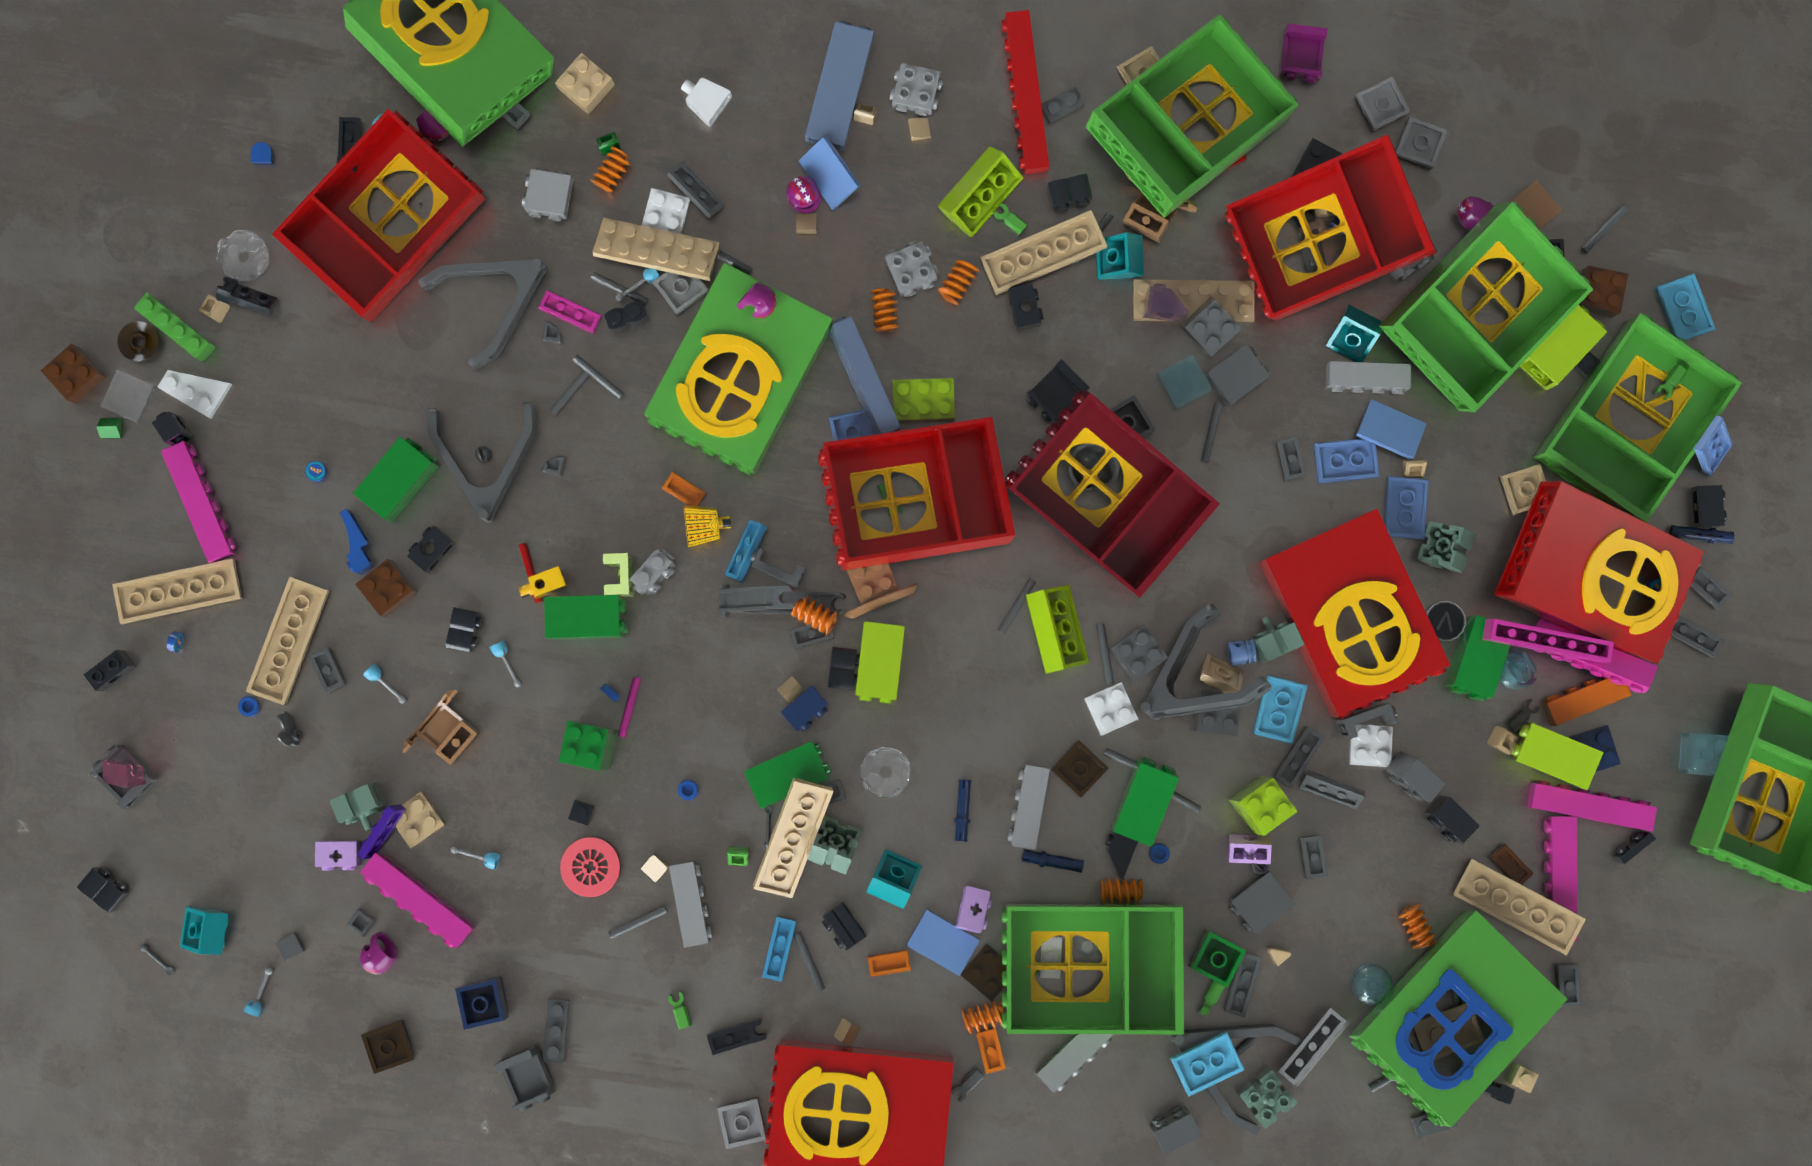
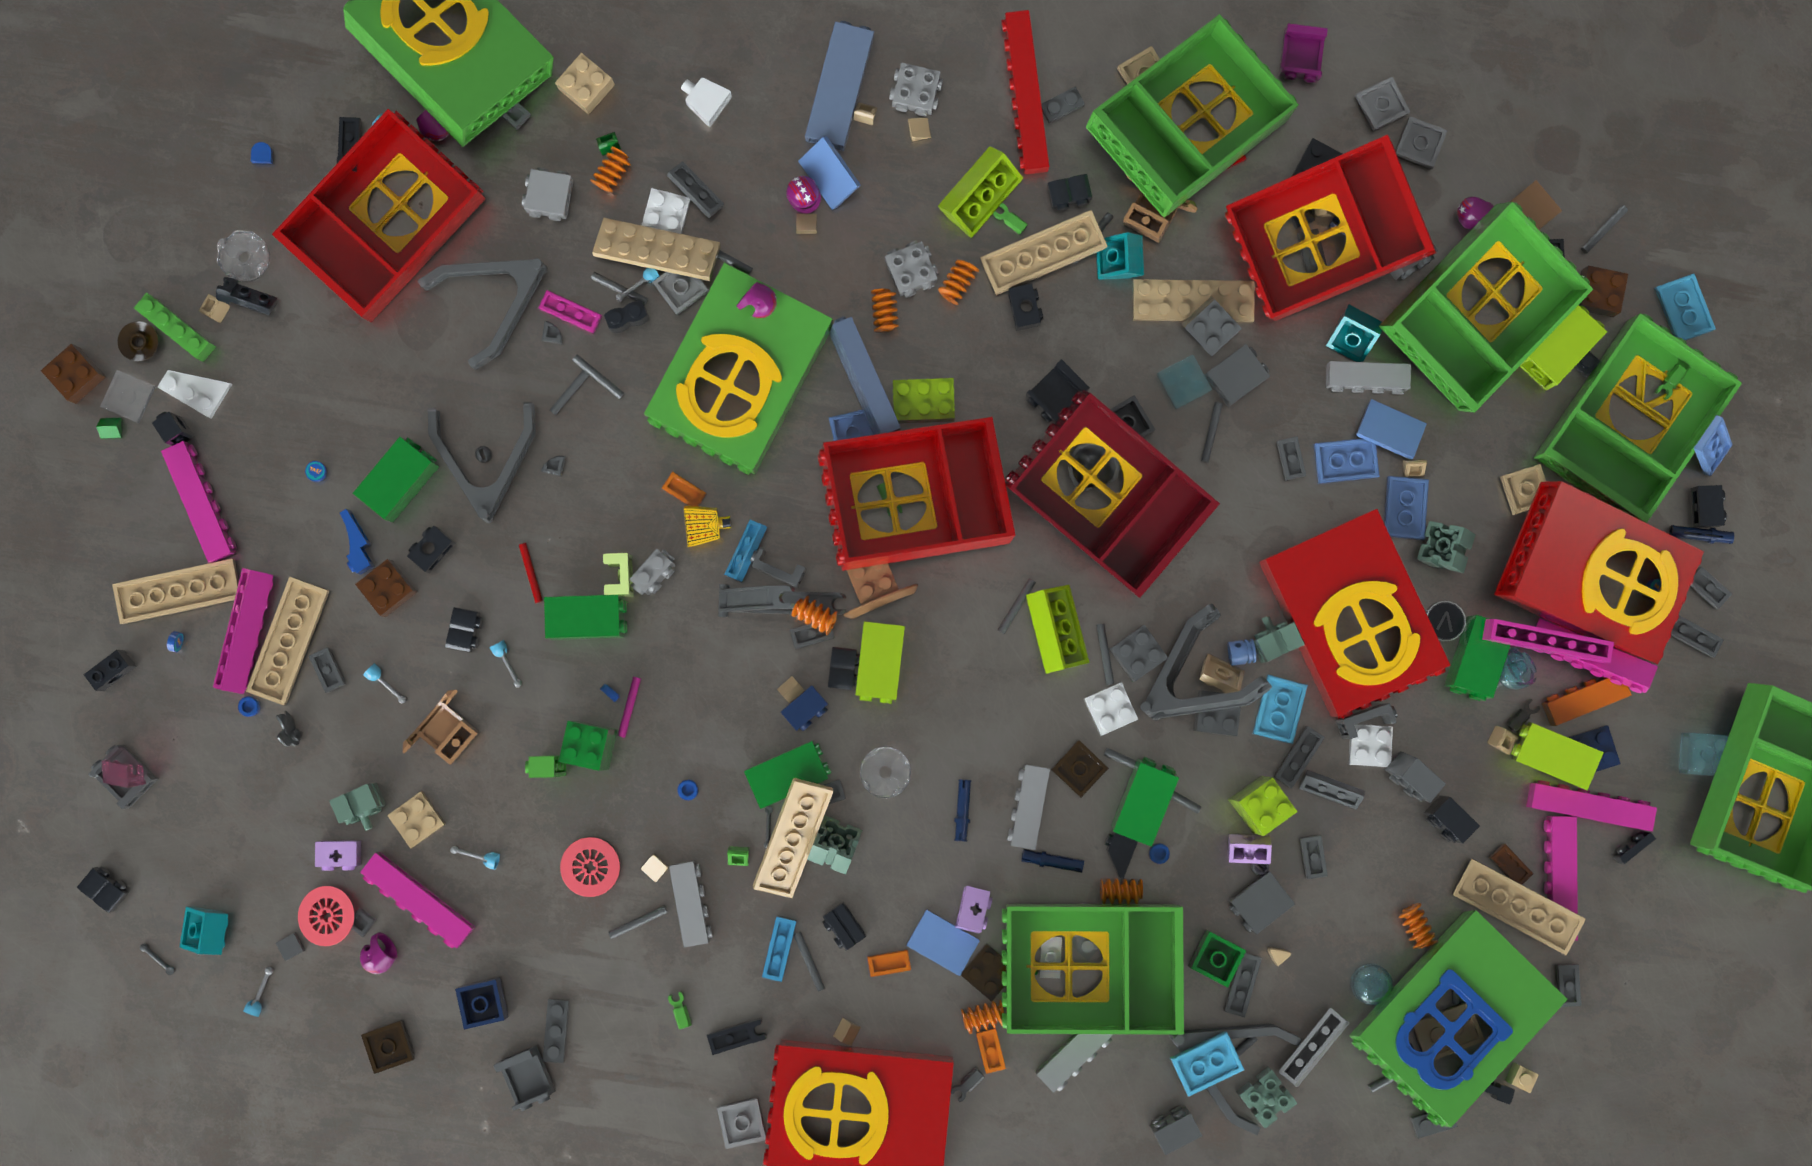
(243, 631): none -> dark pink brick
(308, 905): none -> coral piece
(381, 831): dark purple plate -> none
(545, 766): none -> bright green brick
(553, 583): yellow torso -> none
(581, 812): black plate -> none
(894, 879): teal slope -> none
(1163, 304): clear purple slope -> none
(1211, 997): bright green bar -> none

